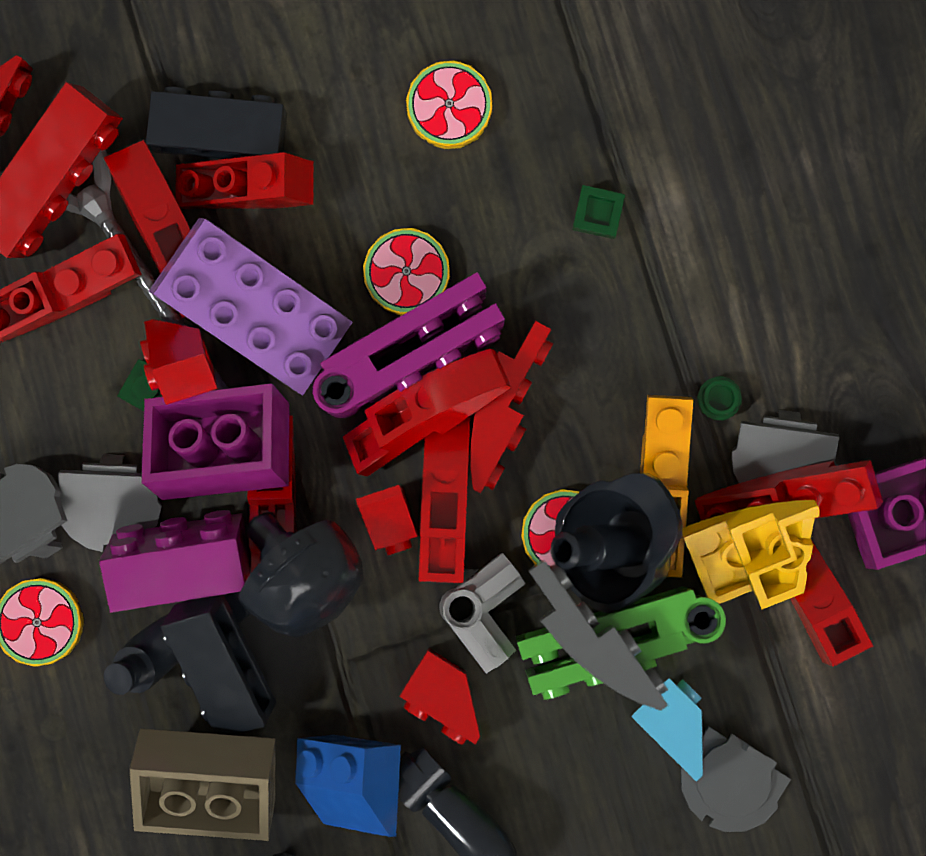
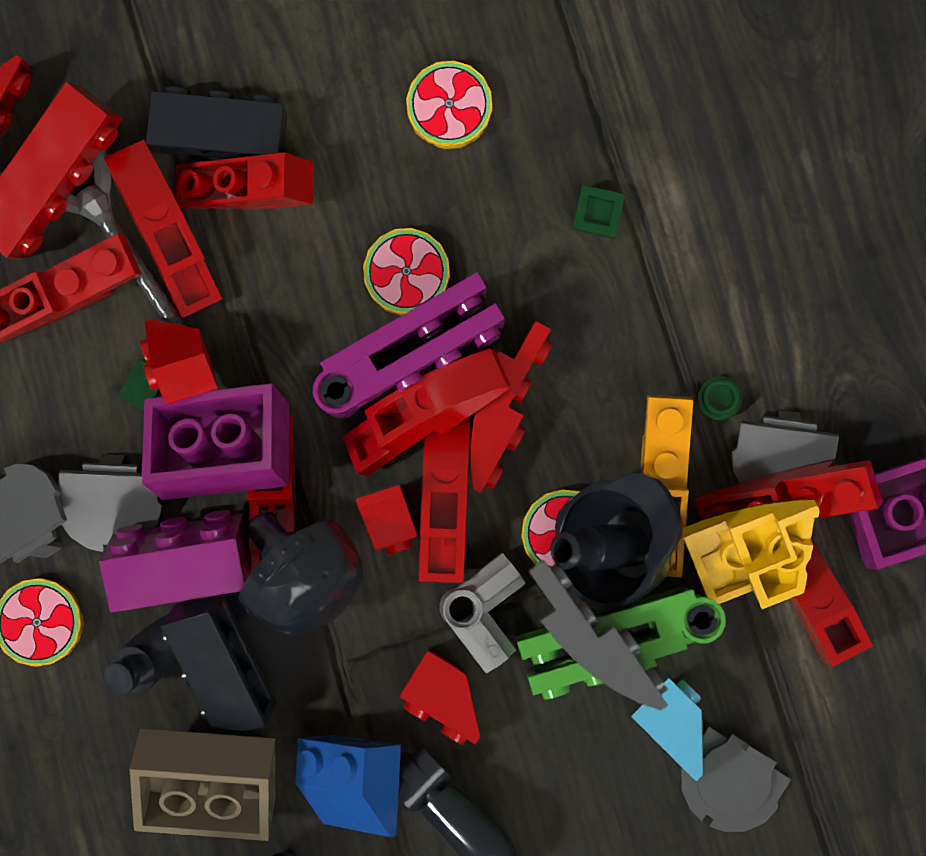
(250, 305): medium lavender brick -> none

